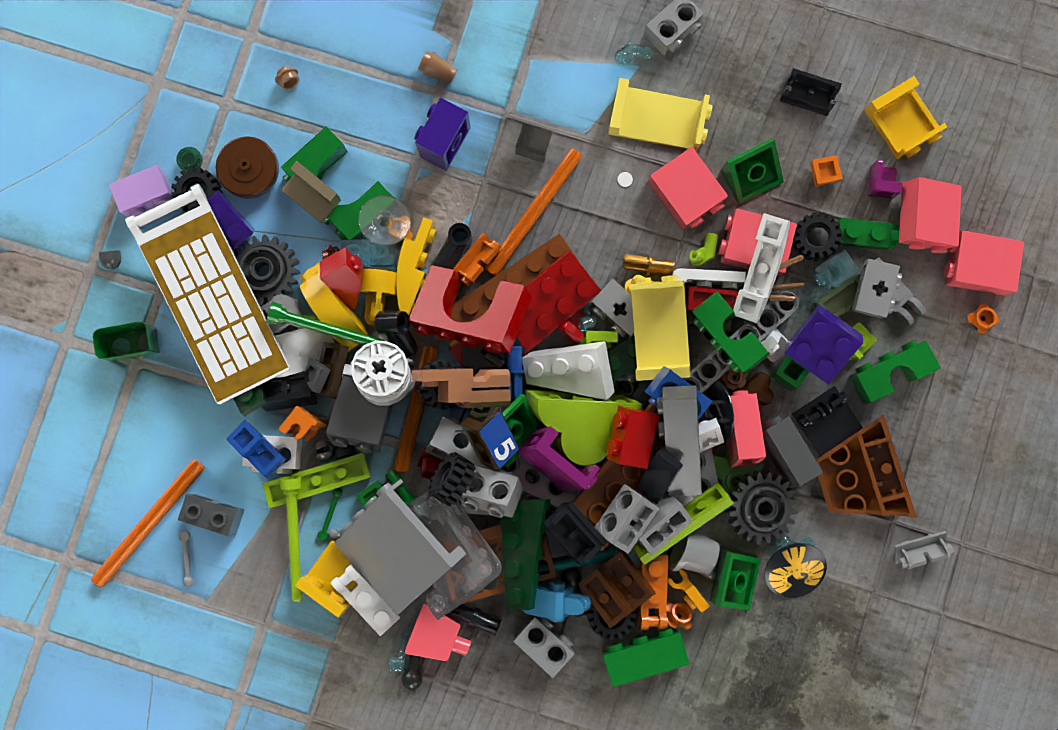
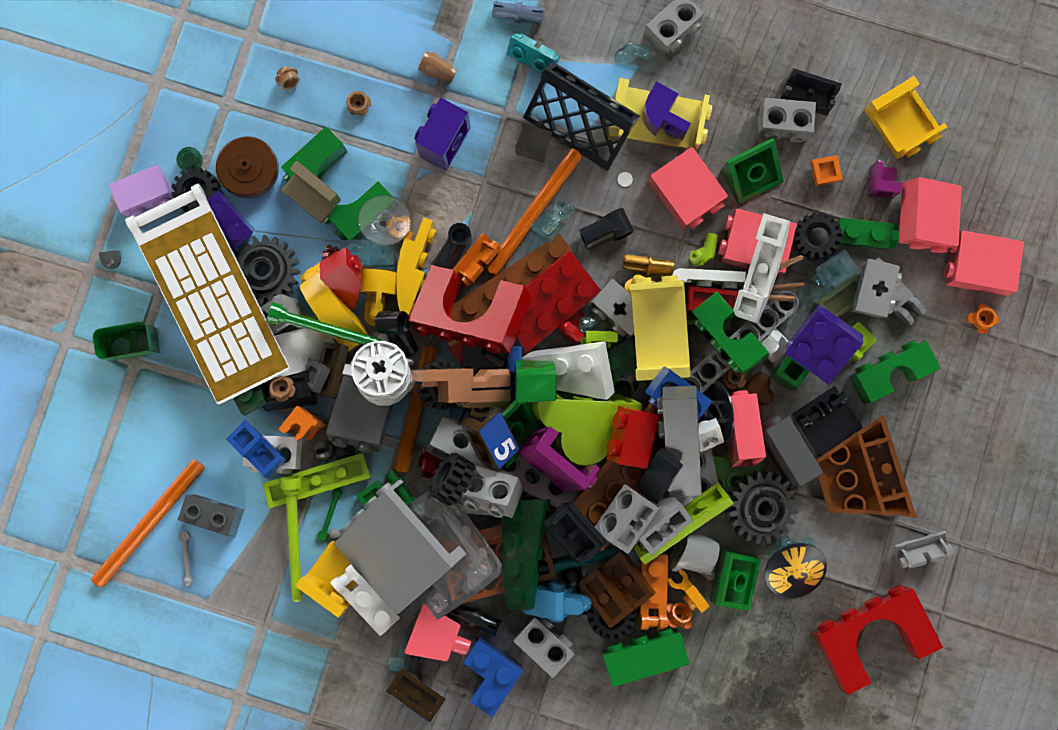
(279, 382): none -> medium nougat plate
(355, 97): none -> medium nougat plate
(415, 695): none -> dark brown panel
(498, 675): none -> blue brick
(517, 12): none -> sand blue pin
(523, 49): none -> teal hinge
(535, 381): none -> green piece
(550, 223): none -> clear light blue plate
(586, 96): none -> black fence
(612, 227): none -> black piece
(658, 115): none -> dark purple brick
(786, 112): none -> light grey brick
(839, 637): none -> red arch

